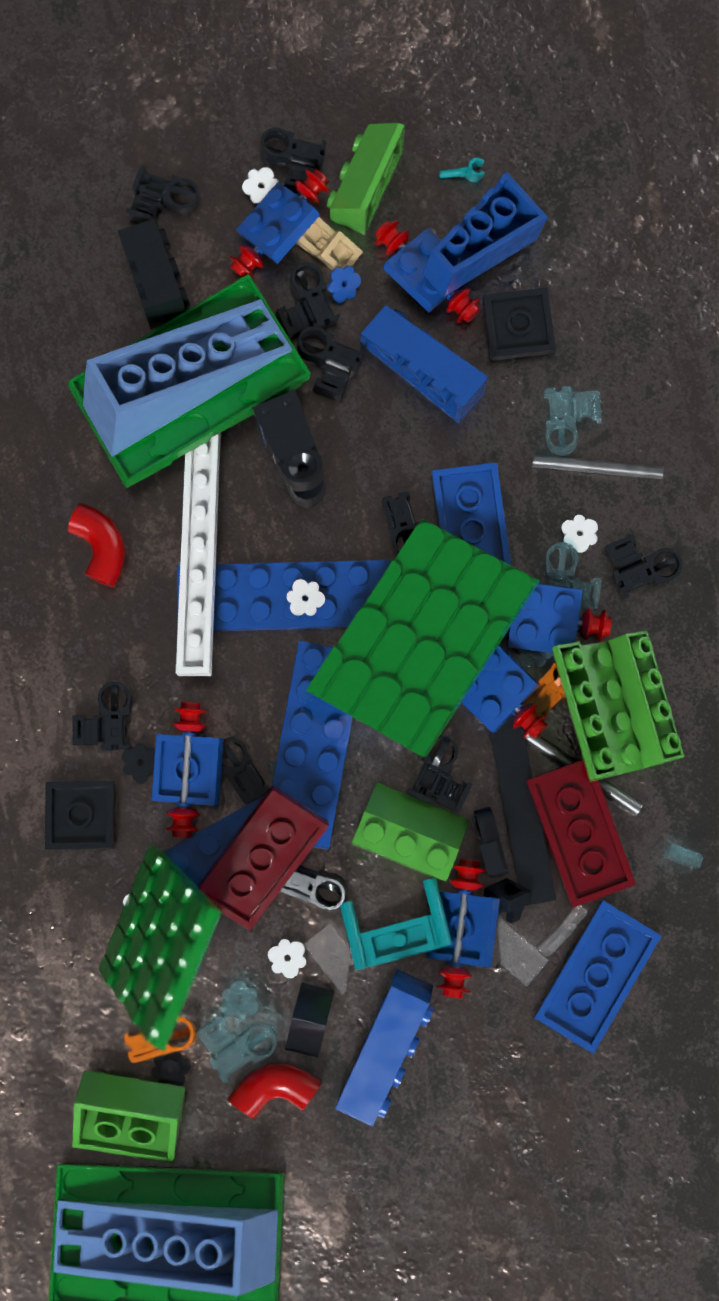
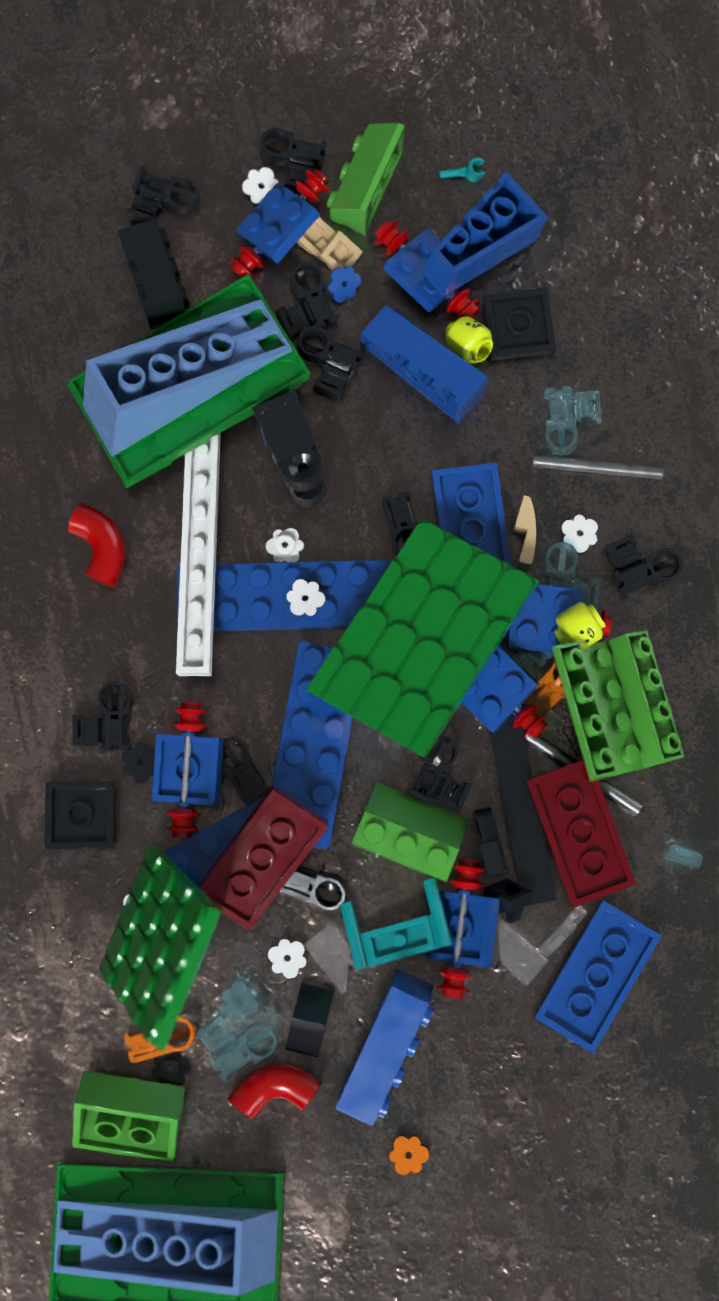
(290, 553): none -> white plant
(405, 1164): none -> orange plant
(469, 339): none -> neon yellow head
(526, 526): none -> tan slope
(579, 624): none -> neon yellow head

